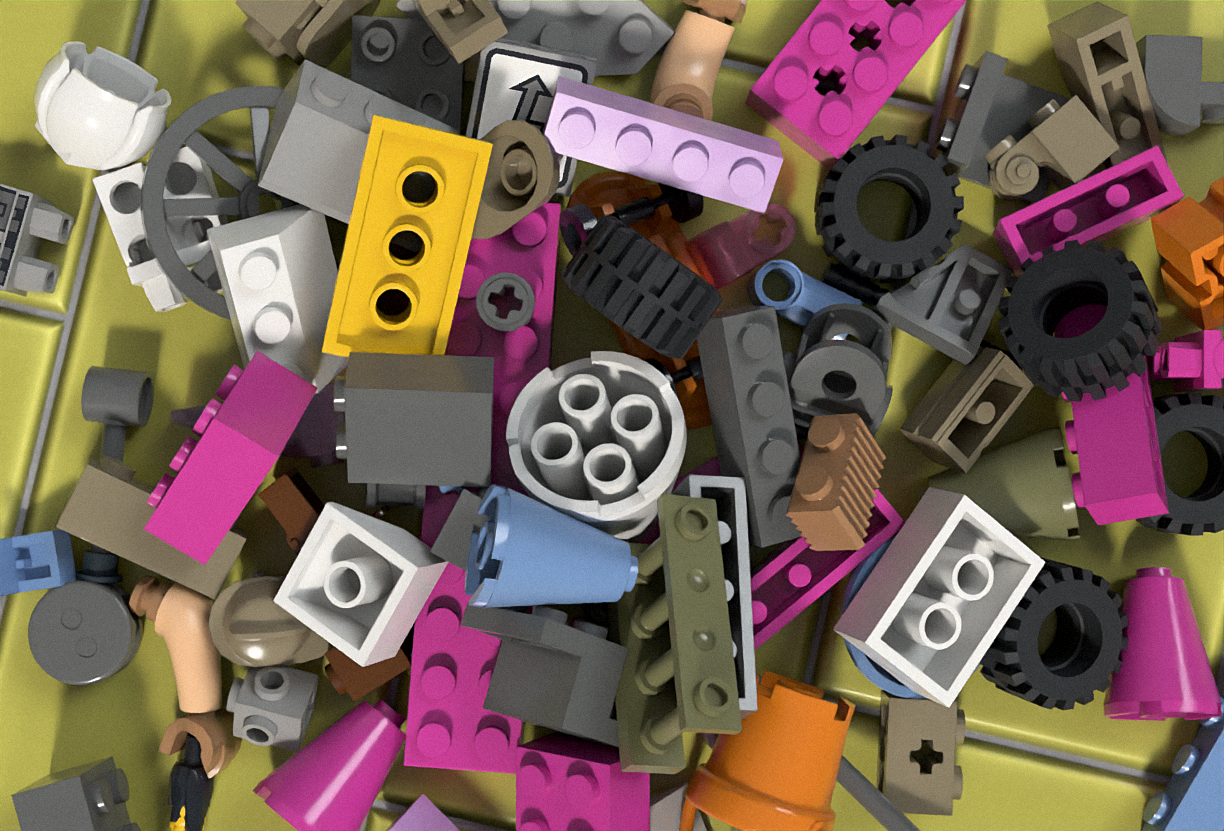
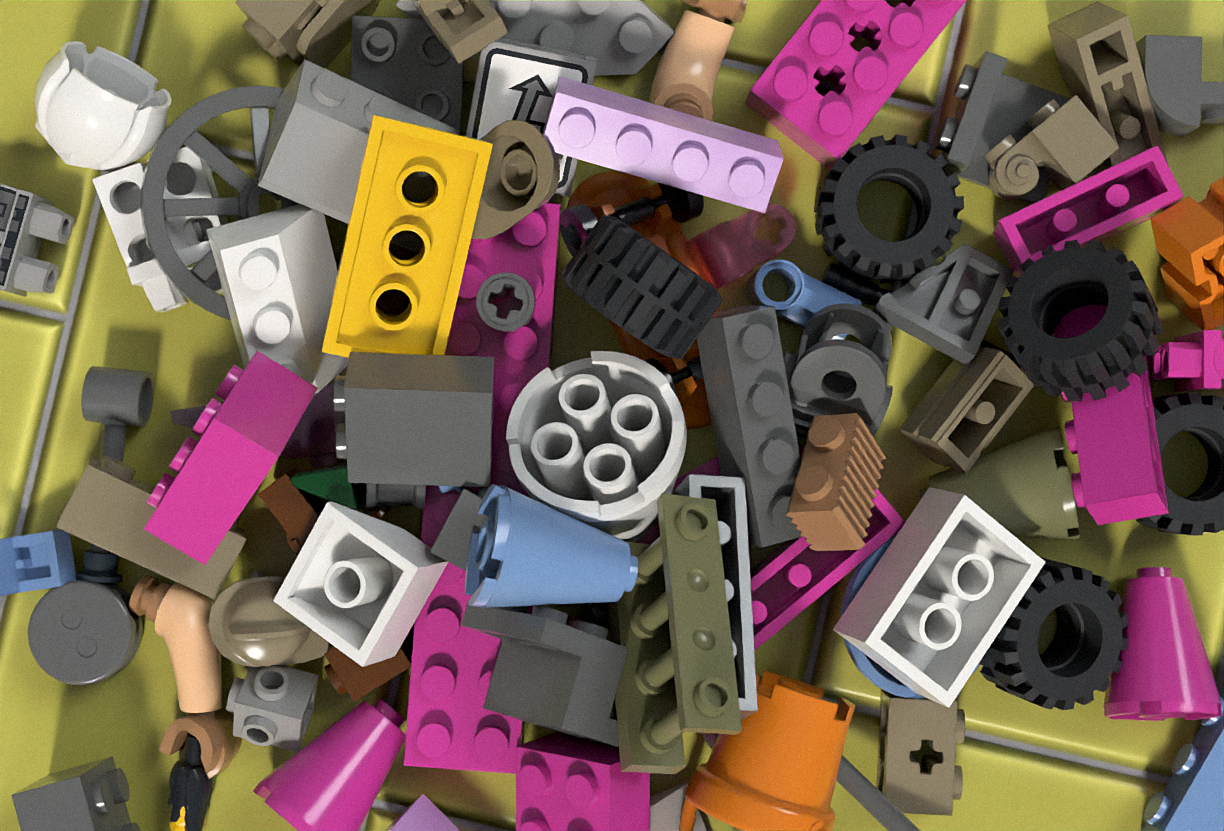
(332, 485): none -> dark green slope

